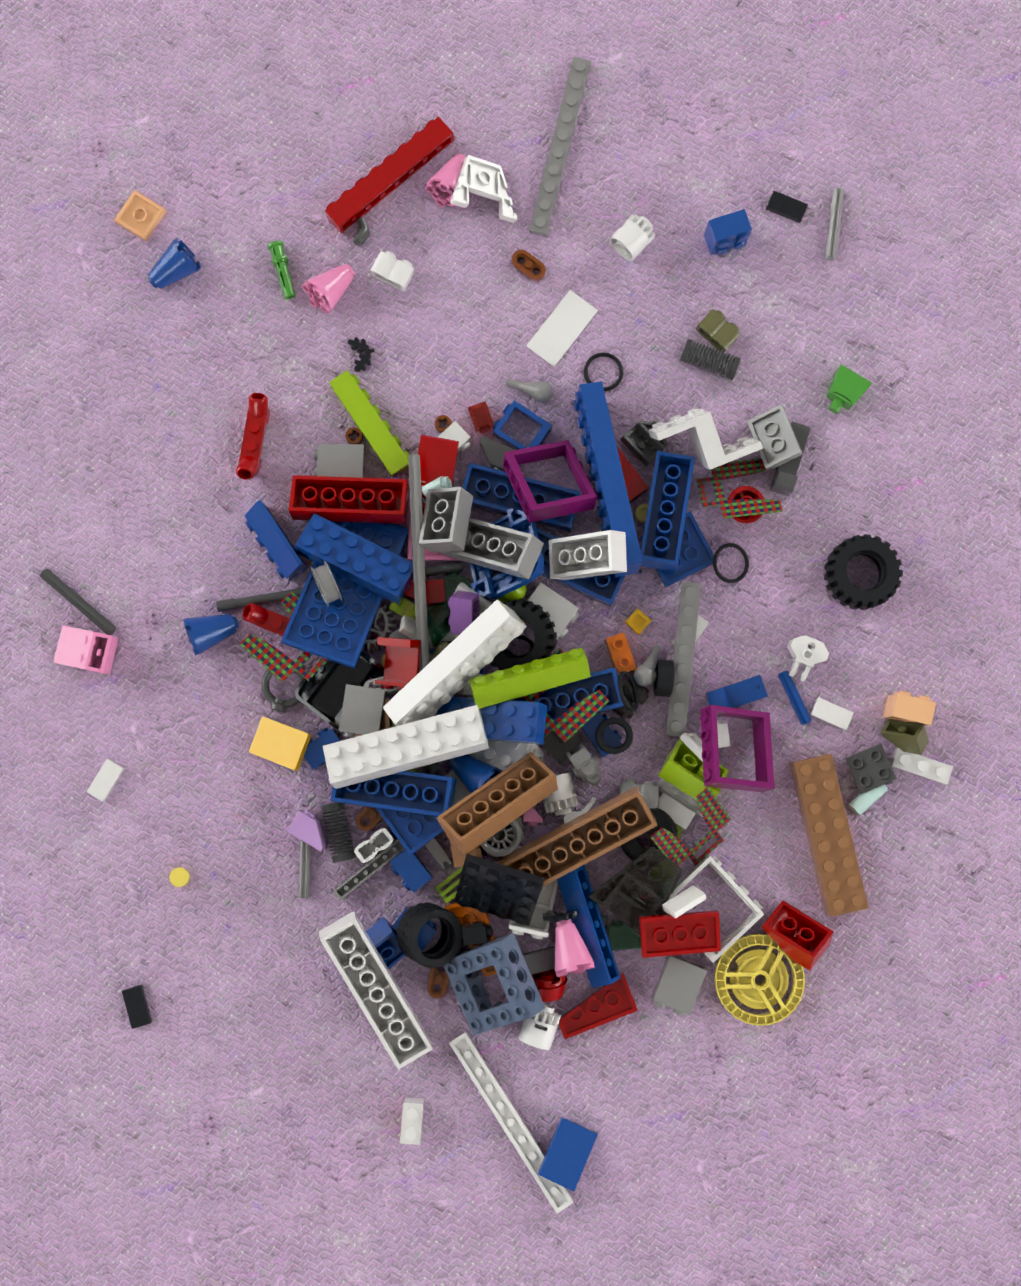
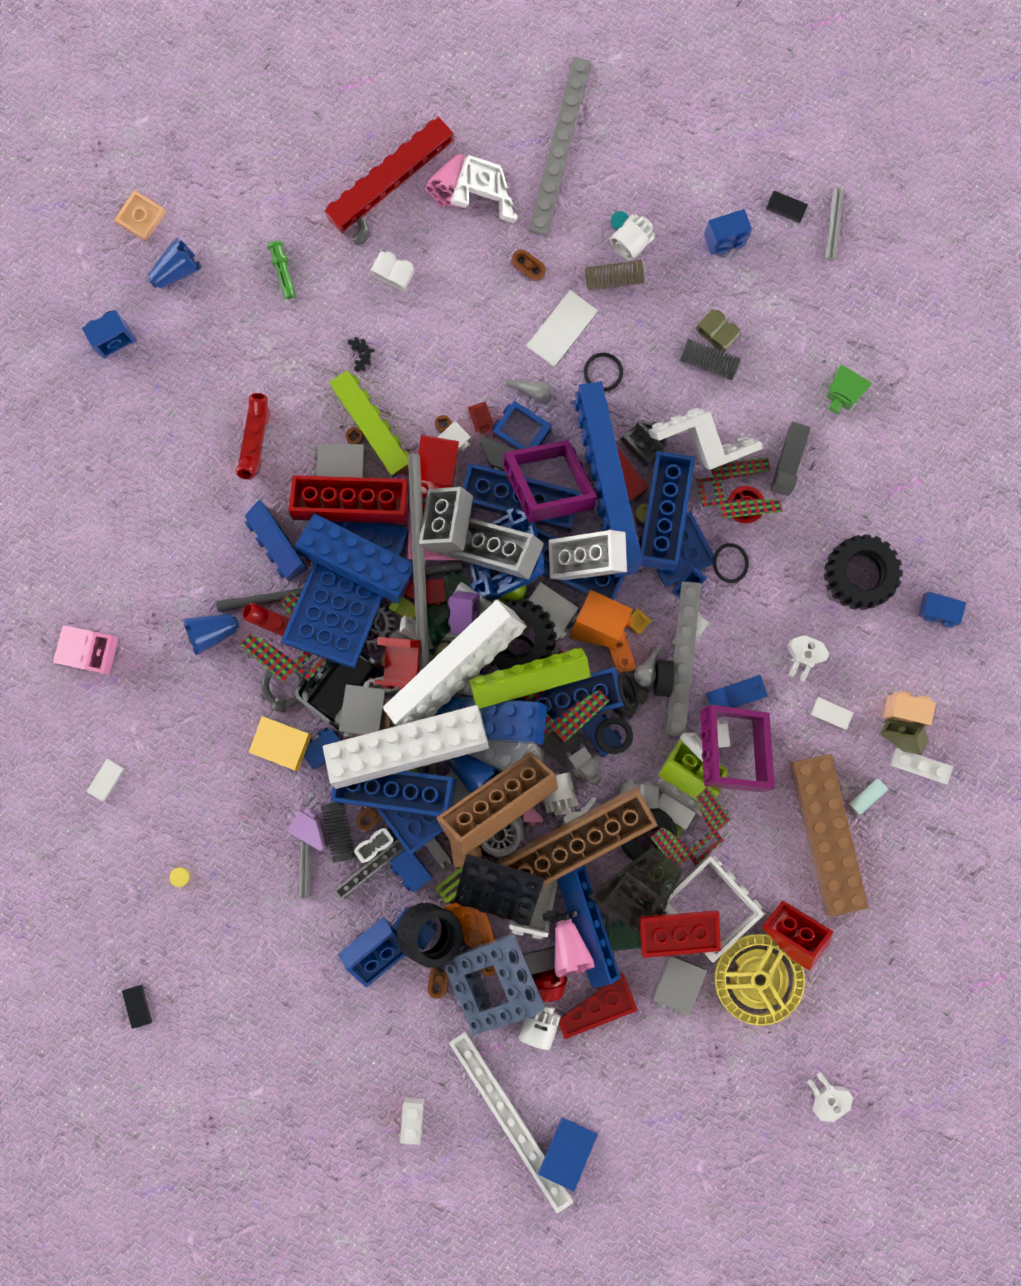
(78, 602): dark grey axle -> none
(108, 333): none -> blue brick
(326, 583): light grey wheel -> none
(328, 287): bright pink cone -> none
(375, 990): white brick -> none
(441, 482): light aqua cone -> none
(477, 932): black window -> none
(601, 621): none -> orange slope
(618, 219): none -> teal tile
(637, 274): none -> dark tan piece
(684, 901): white tile -> none
(692, 575): none -> blue slope
(776, 437): light grey plate -> none
(794, 697): blue axle -> none
(830, 1101): none -> white hinge
(871, 768): dark grey hinge -> none
(941, 609): none -> blue brick

